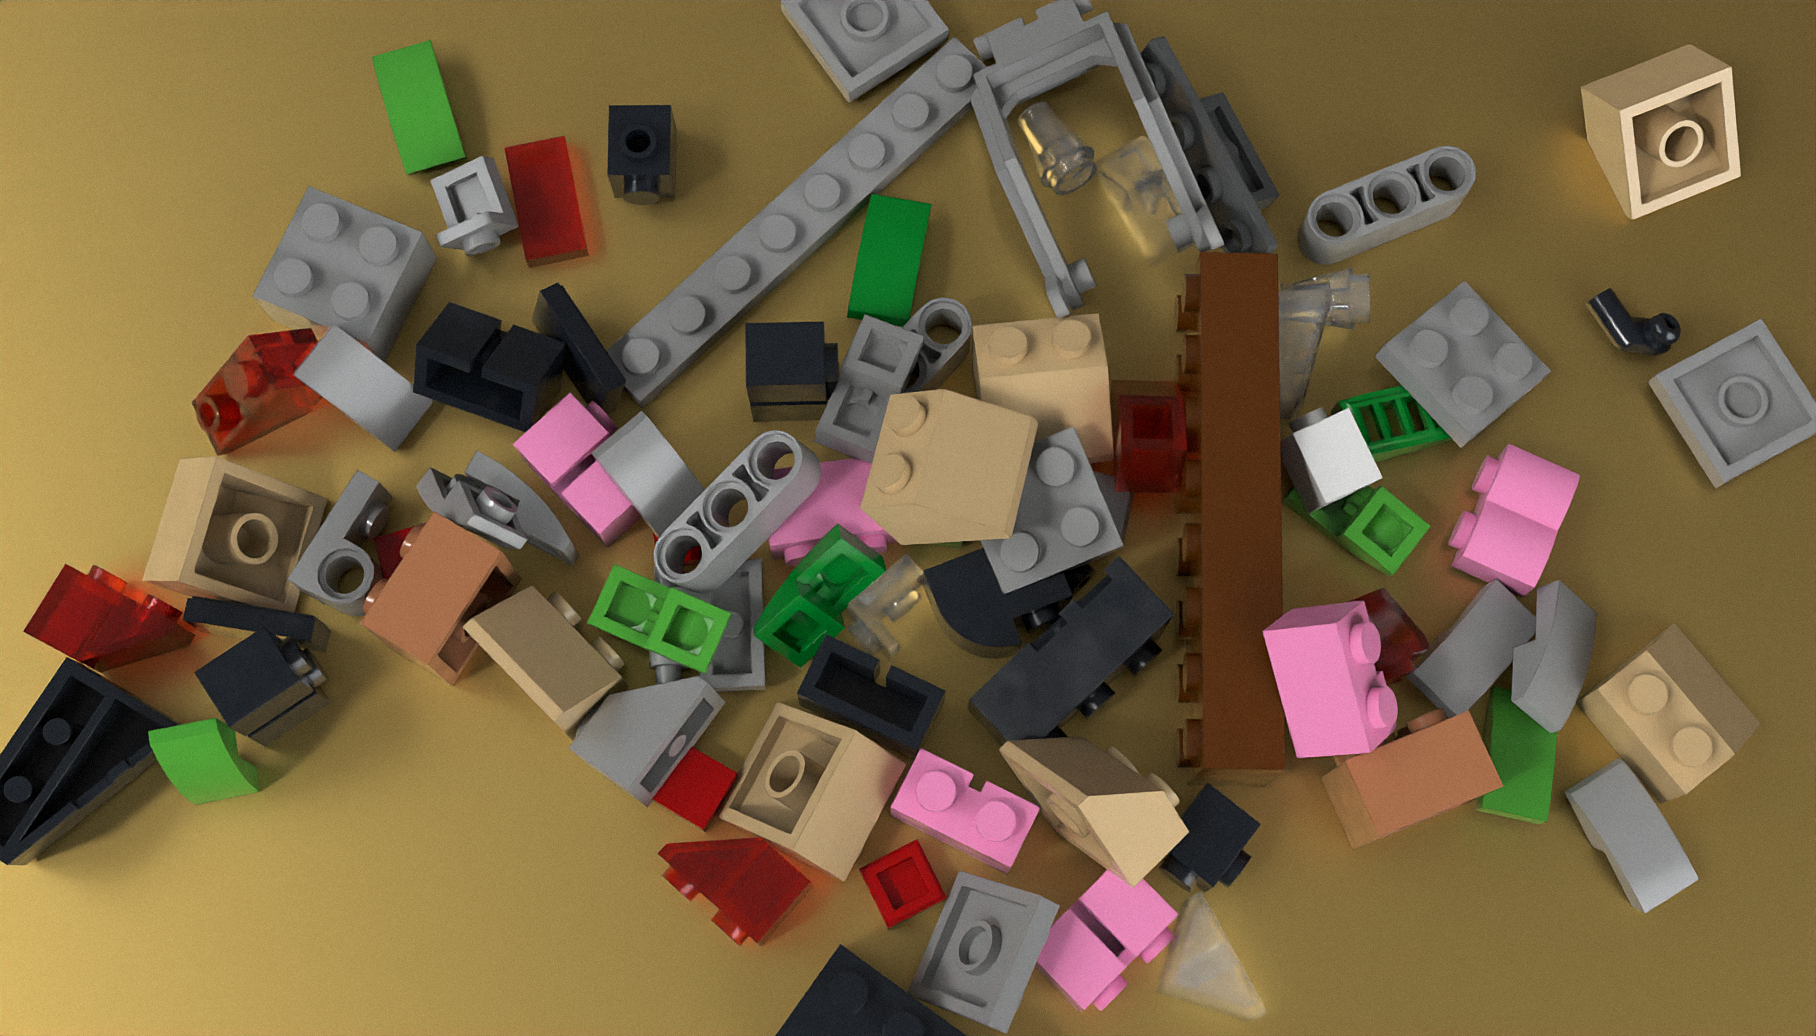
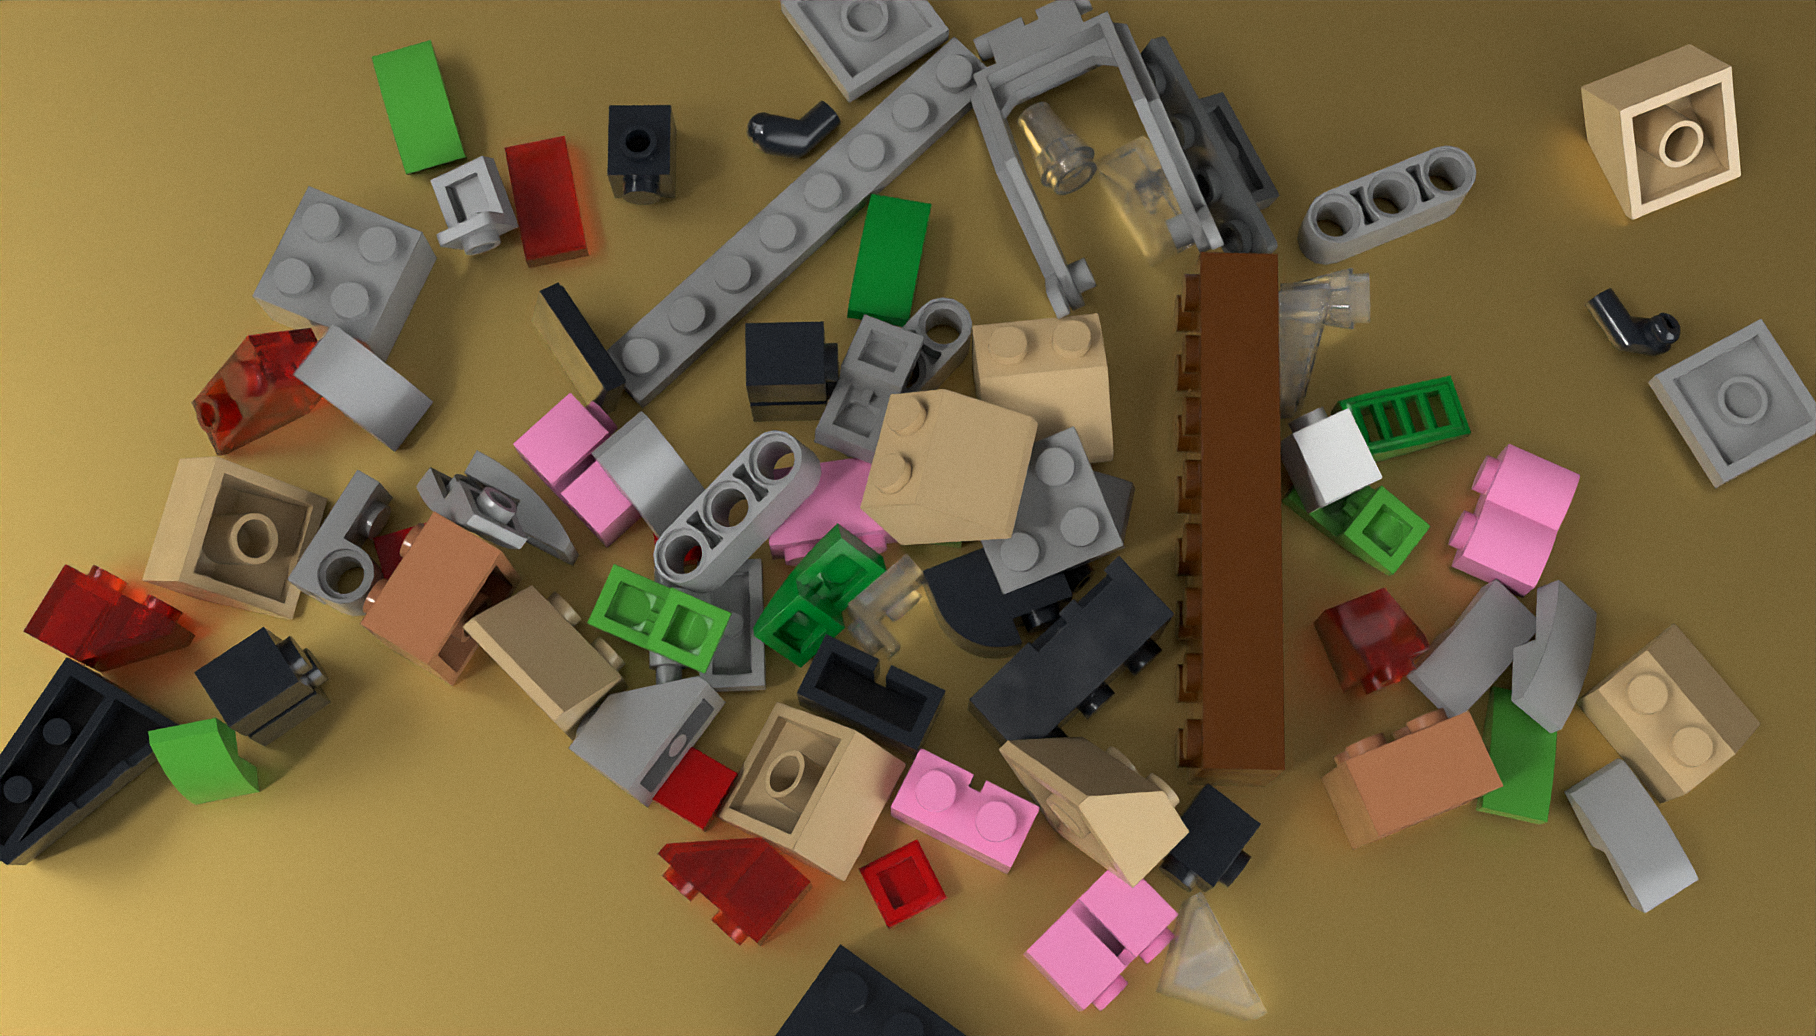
(243, 620): black tile -> none
(488, 371): black piece -> none
(791, 136): none -> black arm
(983, 950): light grey plate -> none
(1148, 436): clear red slope -> none
(1330, 681): bright pink piece -> none
(1462, 364): light grey plate -> none

